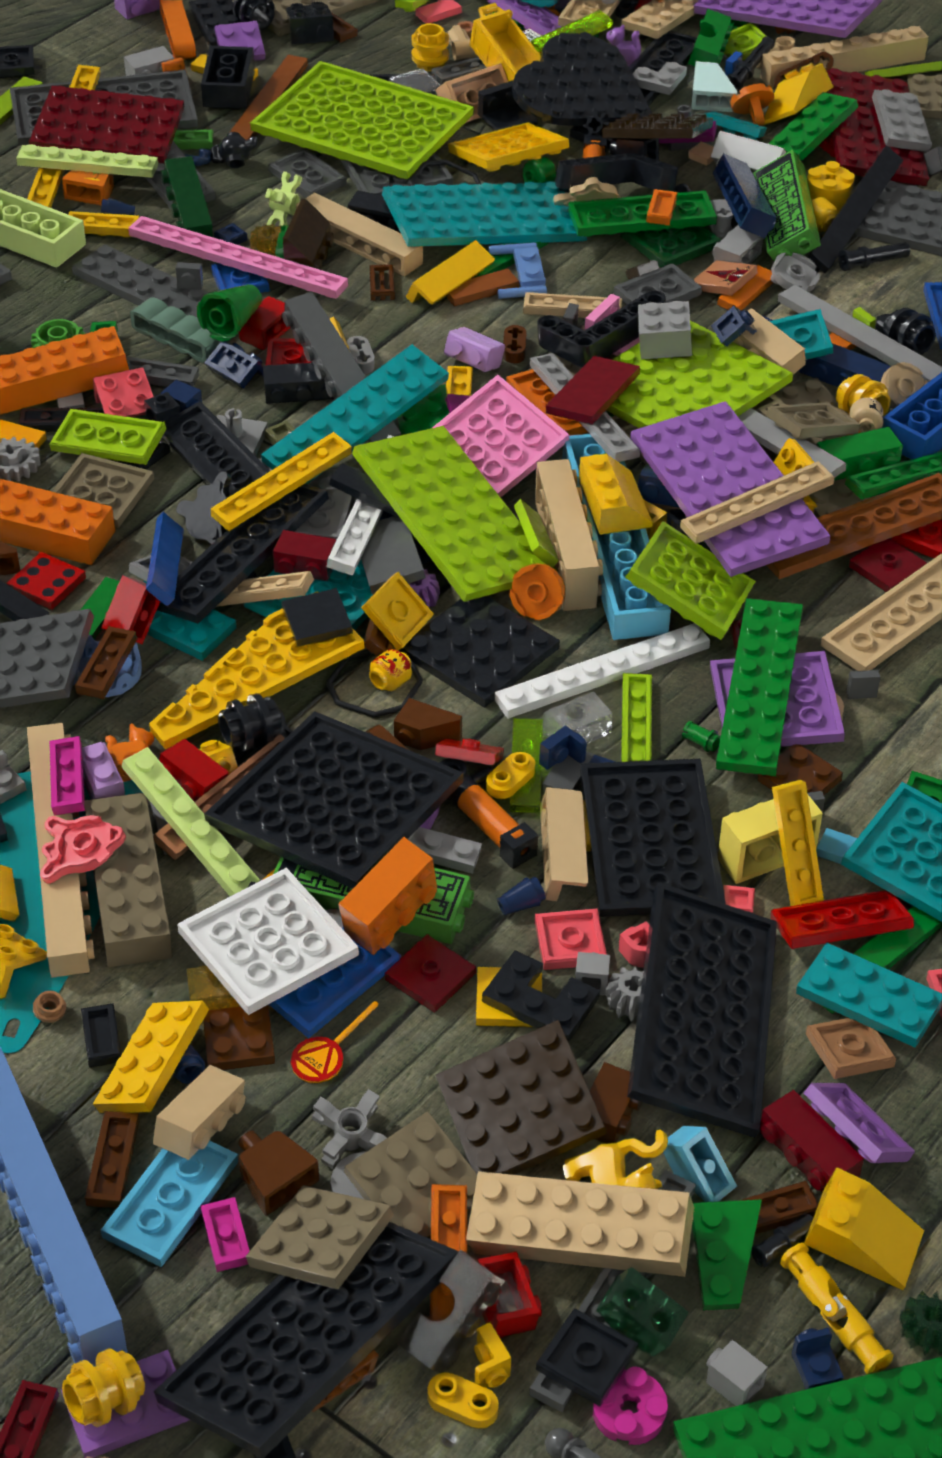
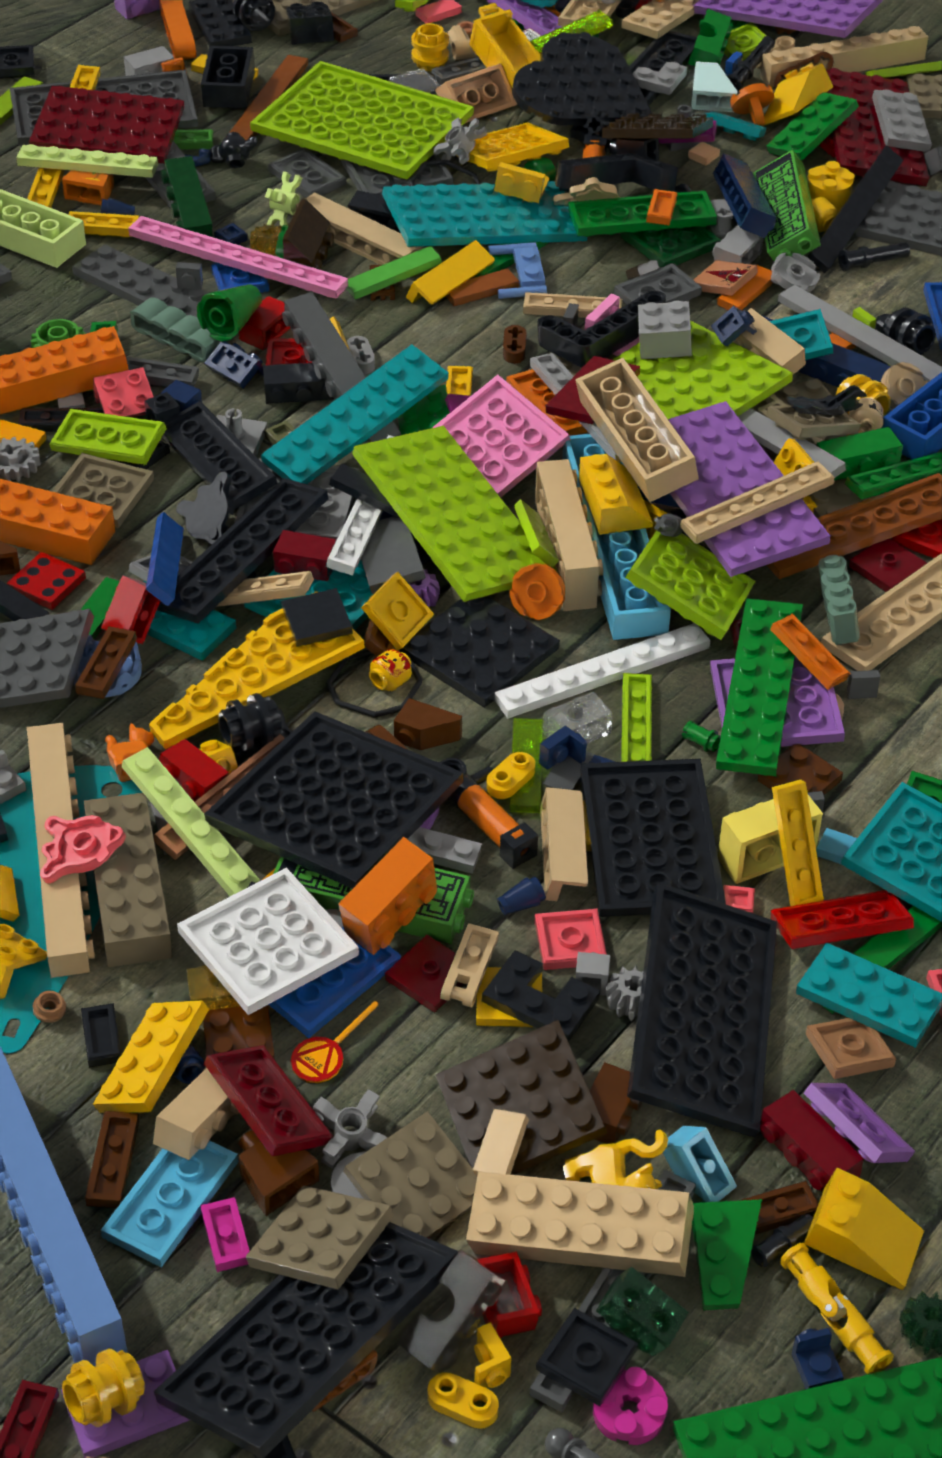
(66, 775): dark pink plate -> none
(100, 772): lavender brick -> none
(241, 35): medium lavender plate -> none
(267, 1100): none -> dark red tile
(280, 481): yellow plate -> none
(393, 272): none -> bright green tile
(449, 1229): orange tile -> none
(460, 140): none -> light grey pin
(469, 750): red plate -> none
(470, 964): none -> tan plate
(474, 349): lavender brick -> none
(500, 109): black bracket -> none
(501, 1142): none -> tan tile
(520, 182): none -> yellow bracket
(629, 49): medium lavender animal -> none
(634, 943): coral plate -> none
(637, 429): none -> tan brick
(668, 525): none -> dark grey axle
(735, 1373): light grey brick -> none
(750, 151): white slope -> none
(810, 651): none -> orange tile
(830, 405): none -> black arm
(839, 600): none -> sand green brick

